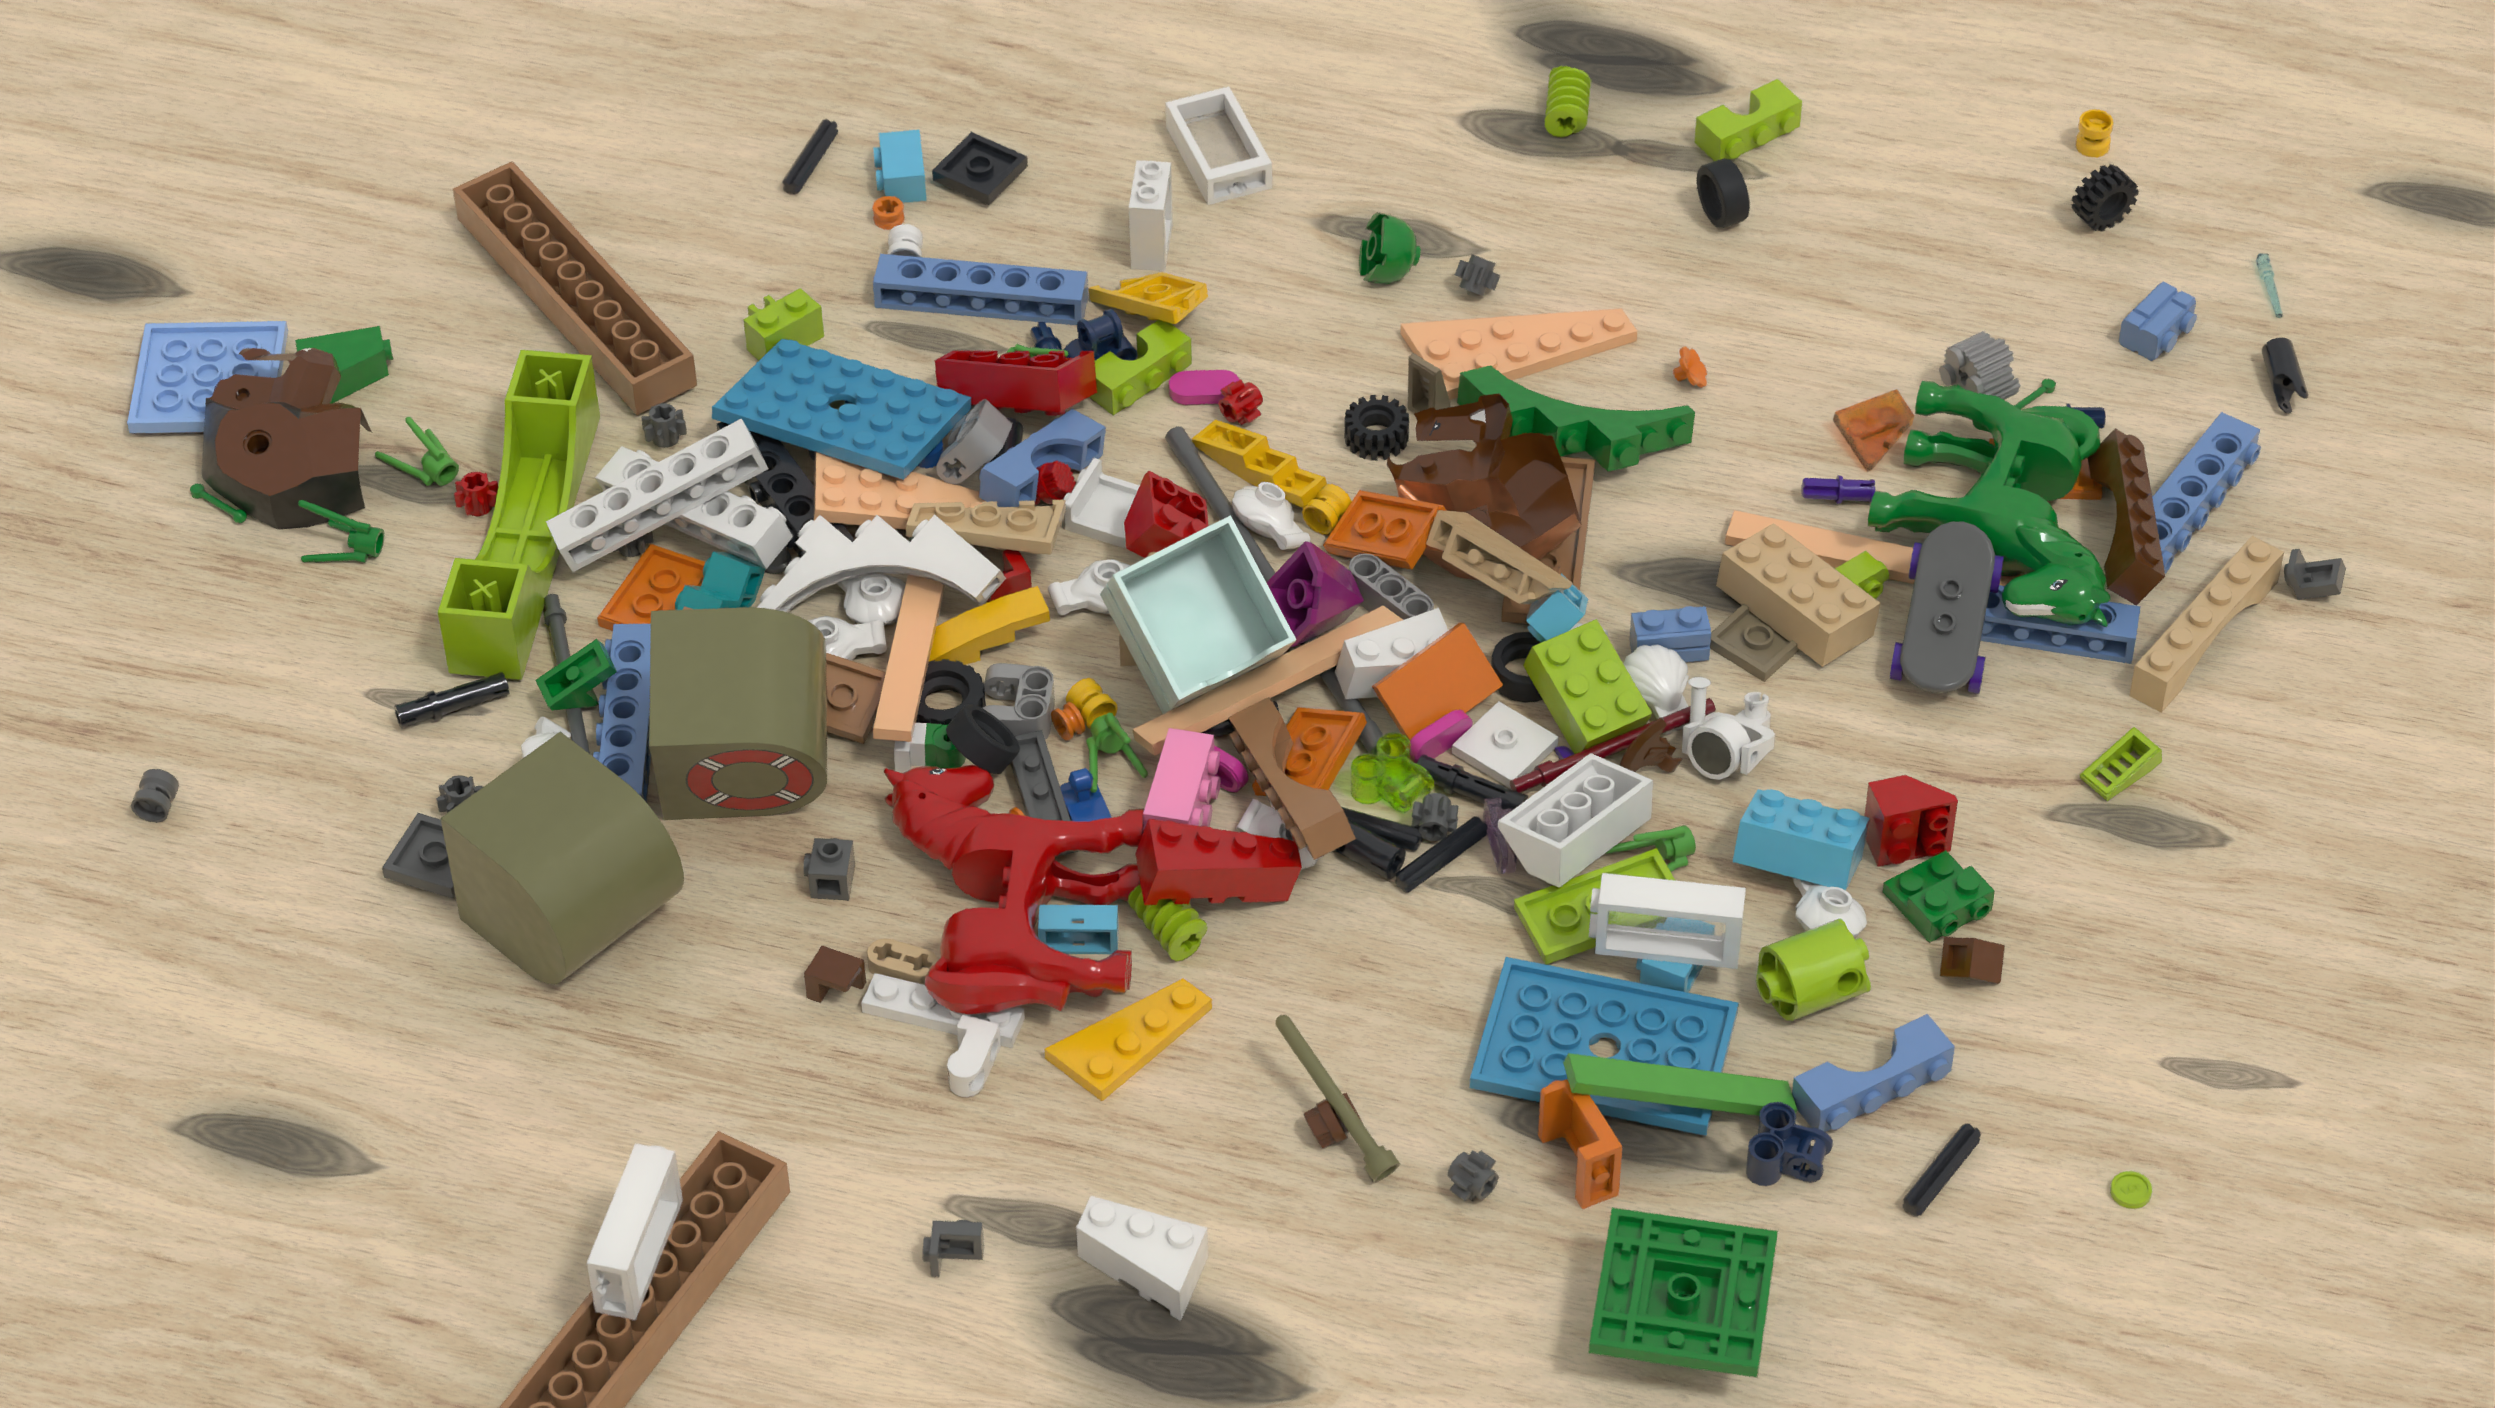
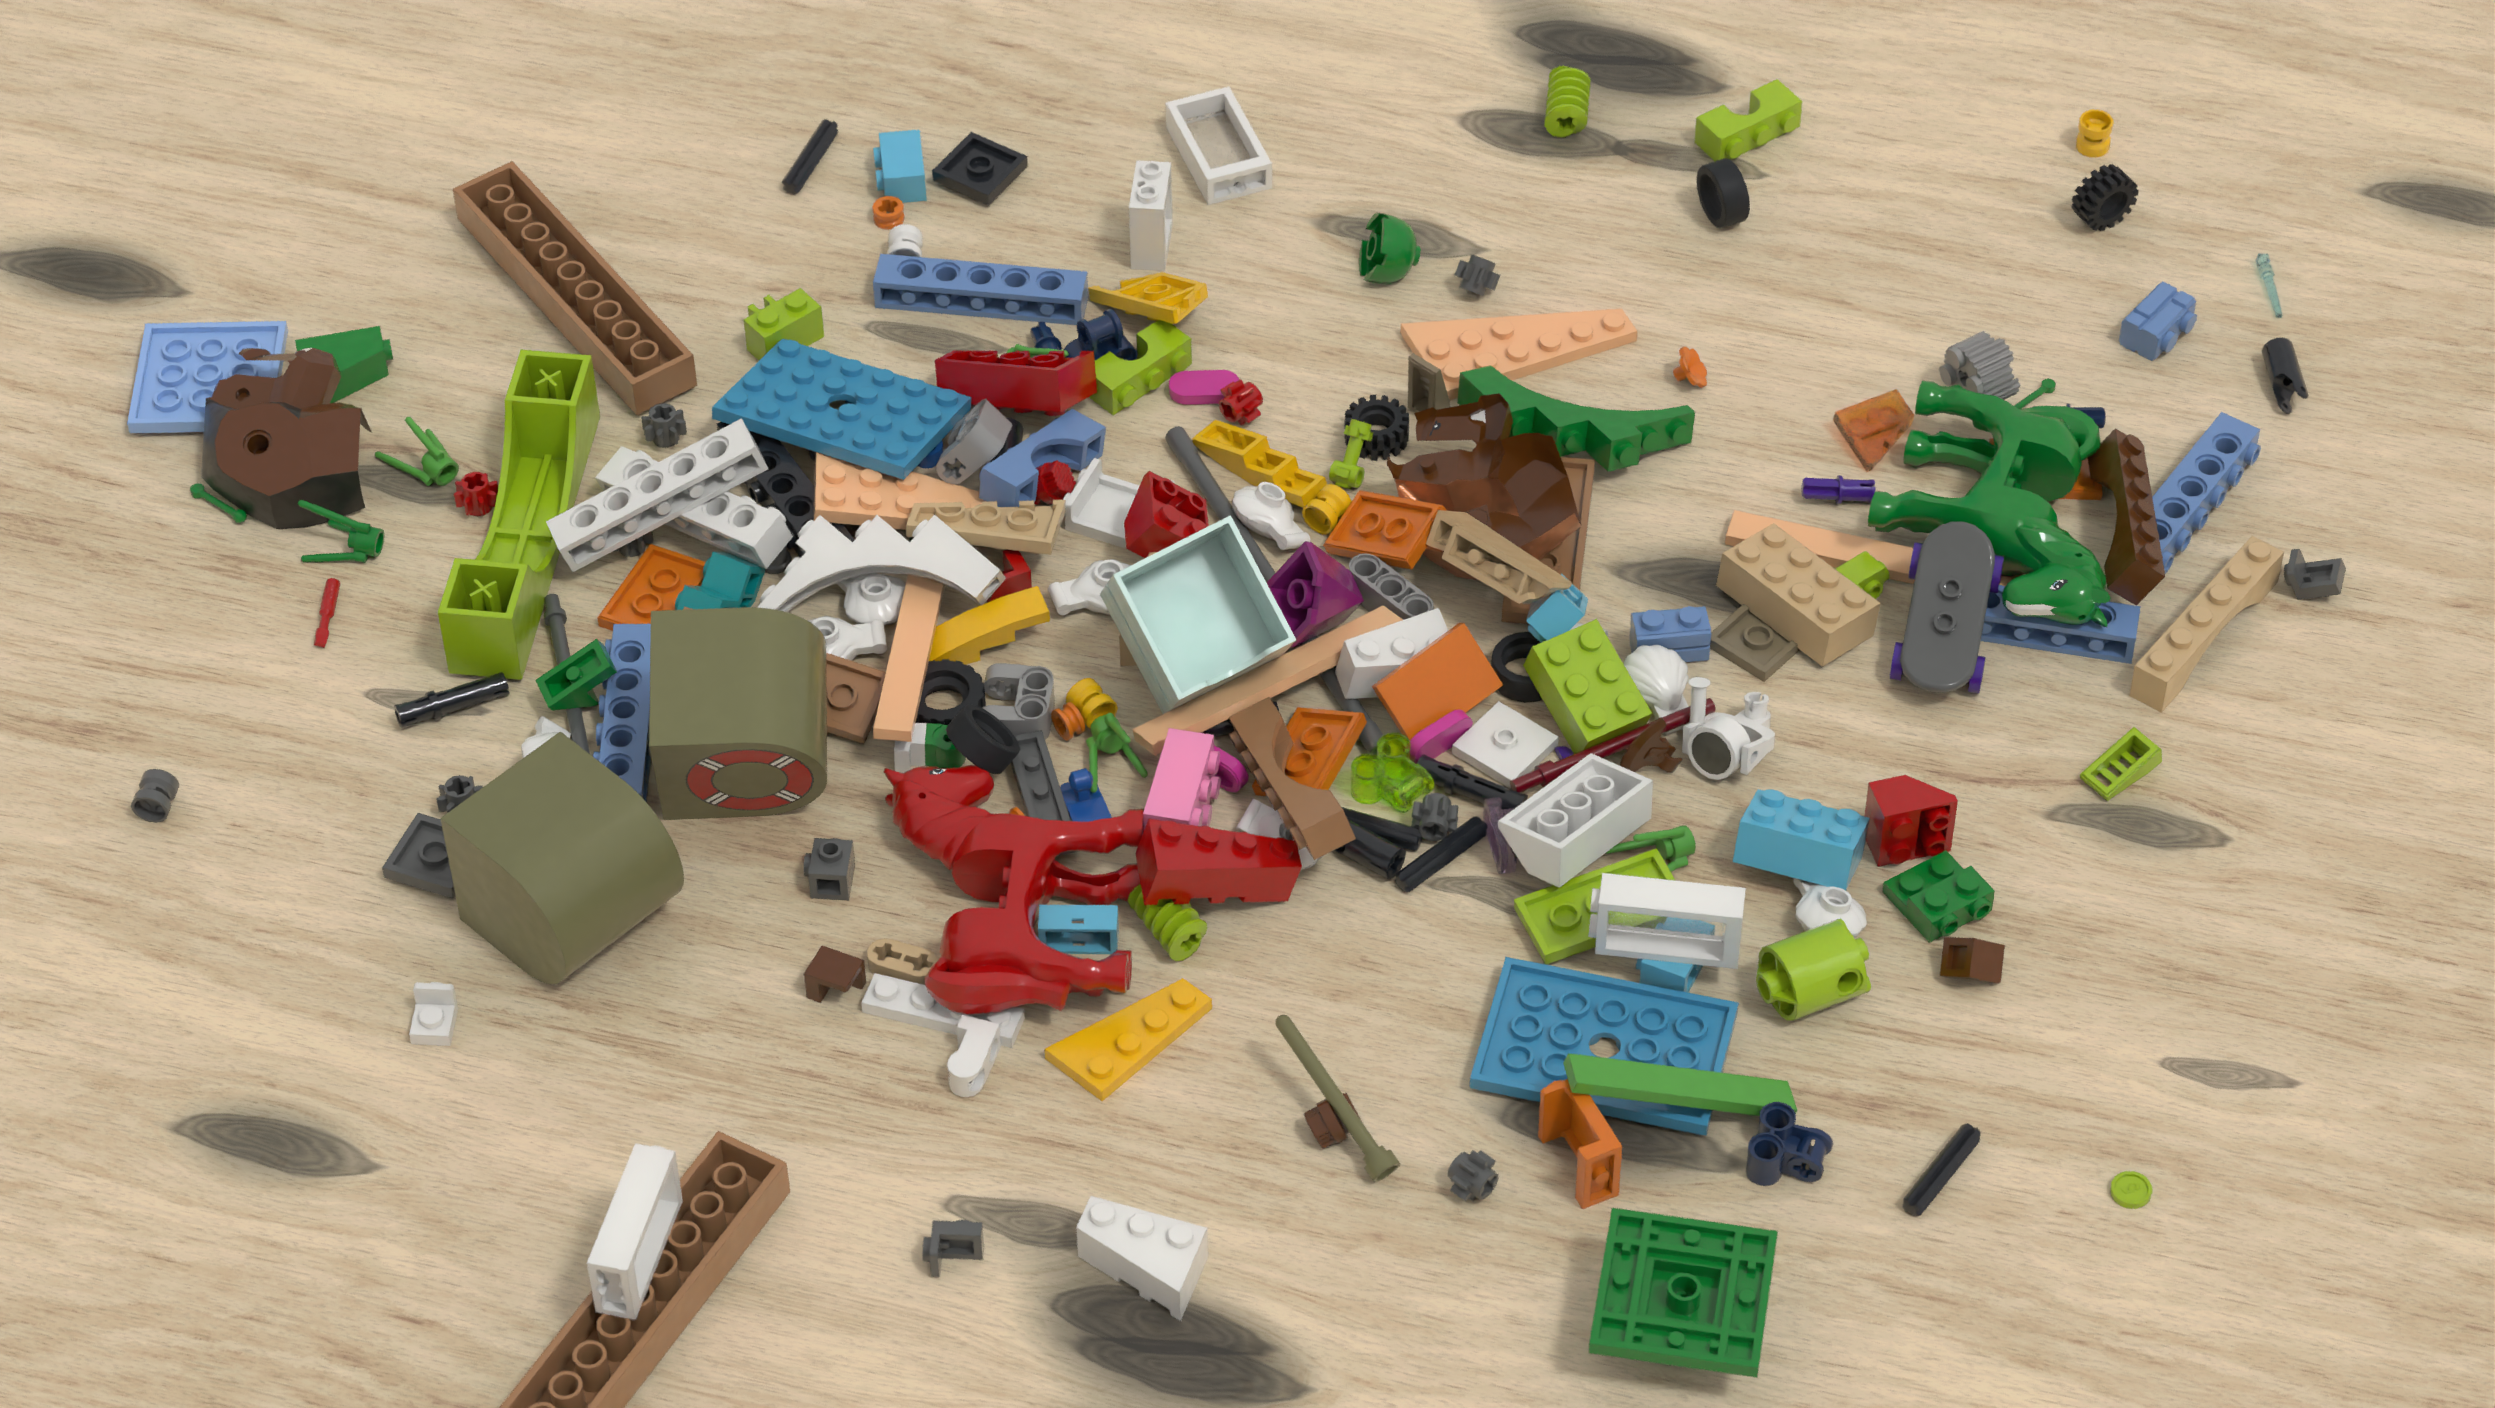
(327, 611): none -> red piece
(433, 1014): none -> white bracket
(1347, 473): none -> lime bar
(1833, 1096): medium blue arch -> none

